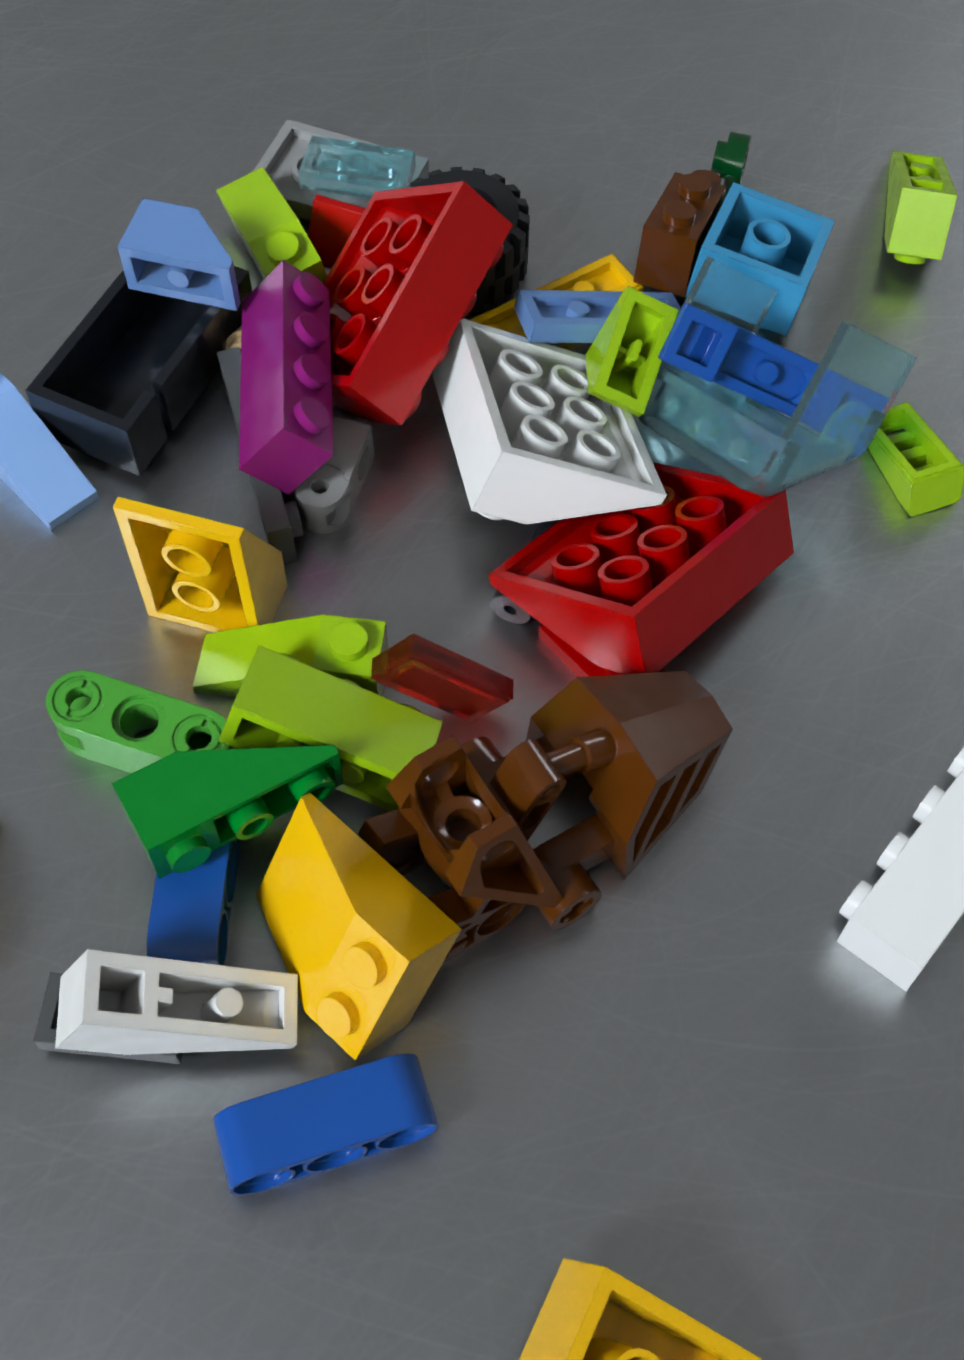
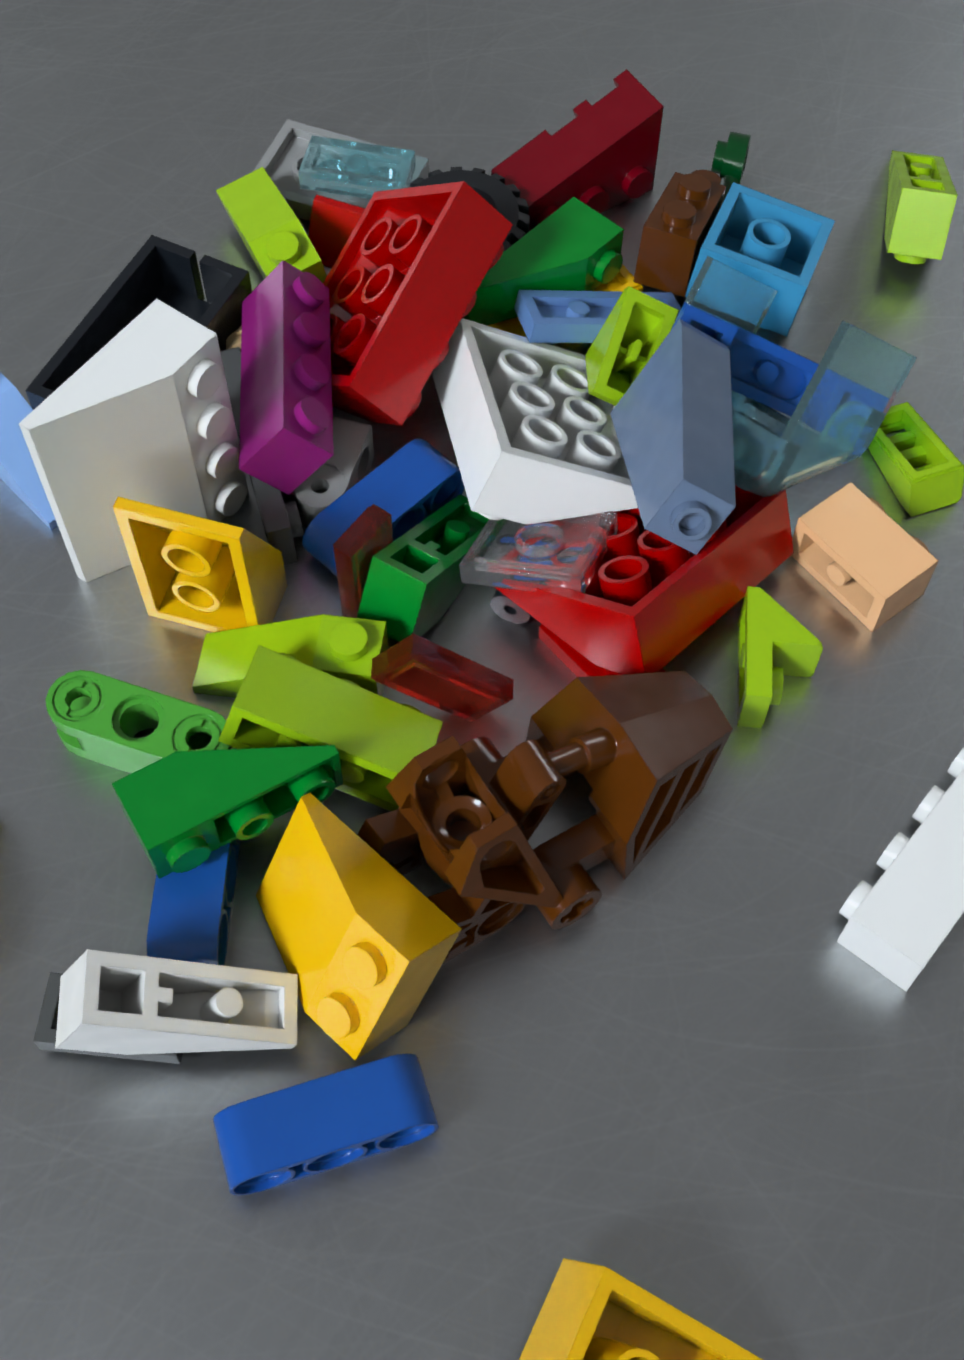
(139, 425): none -> white slope
(177, 256): medium blue slope -> none
(354, 554): none -> clear red tile
(406, 485): none -> blue beam
(419, 572): none -> green slope
(539, 554): none -> clear tile
(564, 252): none -> green slope
(597, 157): none -> dark red wedge
(680, 438): none -> sand blue slope
(769, 648): none -> lime slope
(862, 556): none -> light nougat brick

